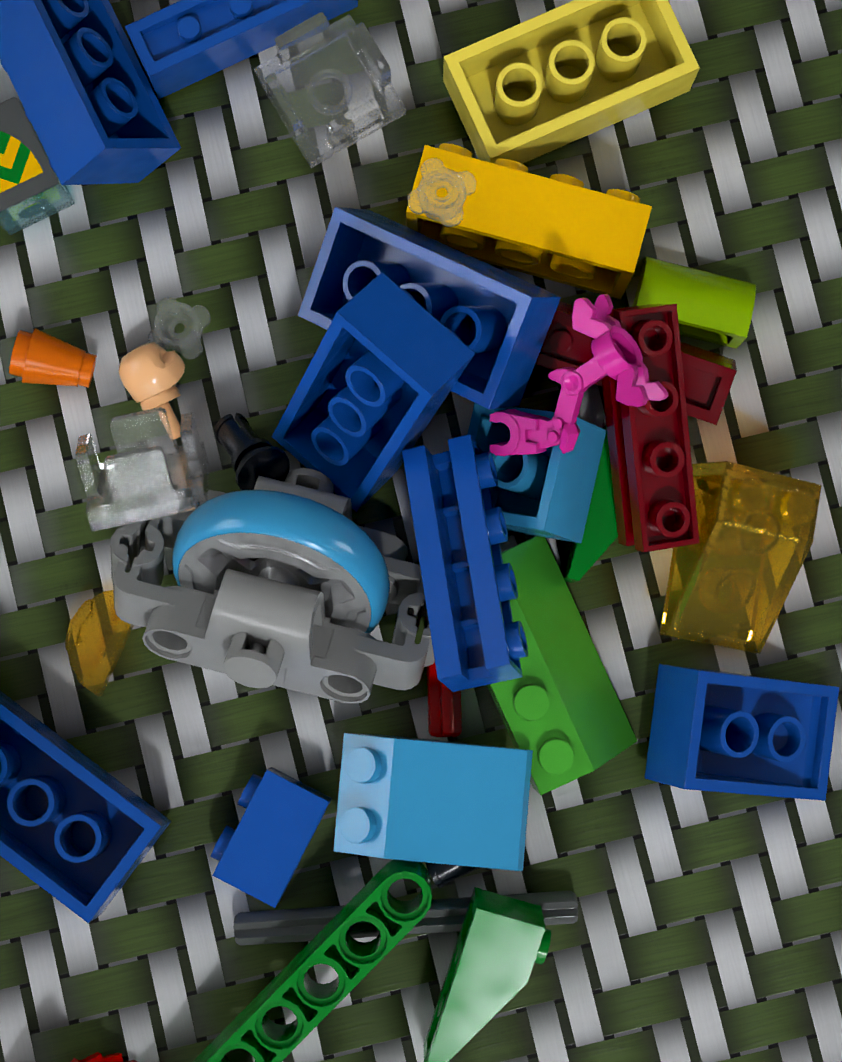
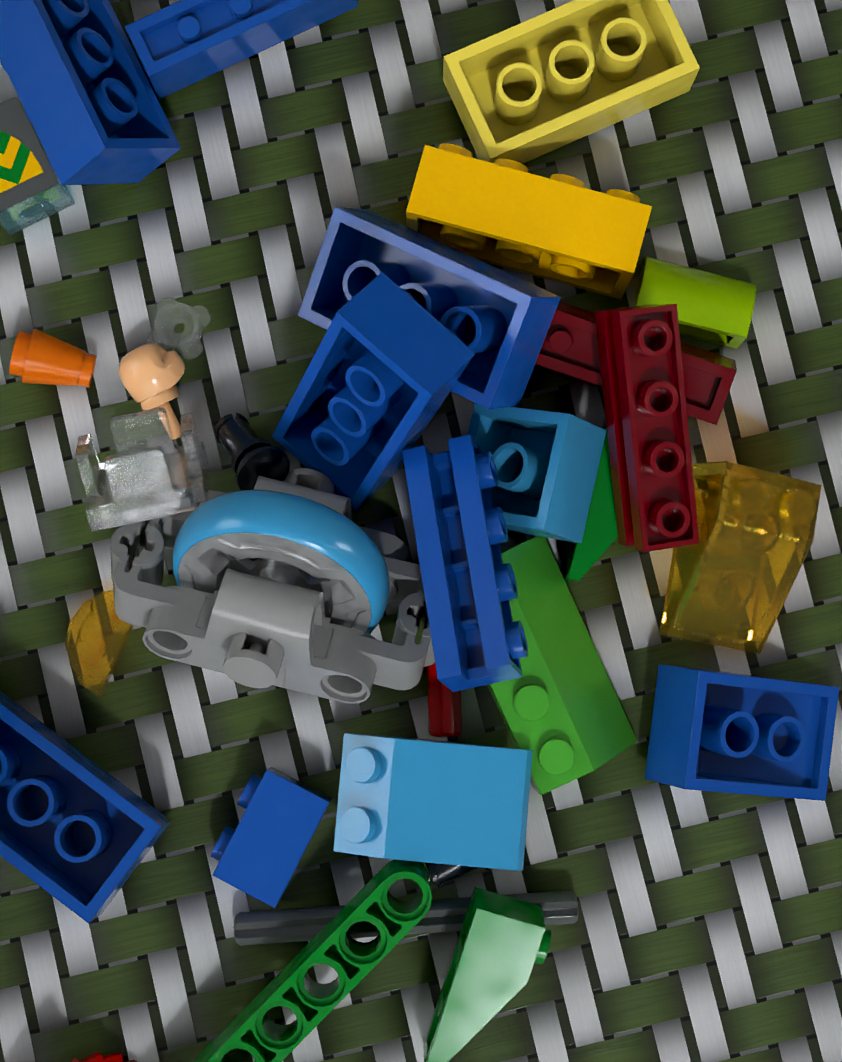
(329, 86): clear panel -> none
(444, 209): clear plate -> none
(614, 355): dark pink piece -> none

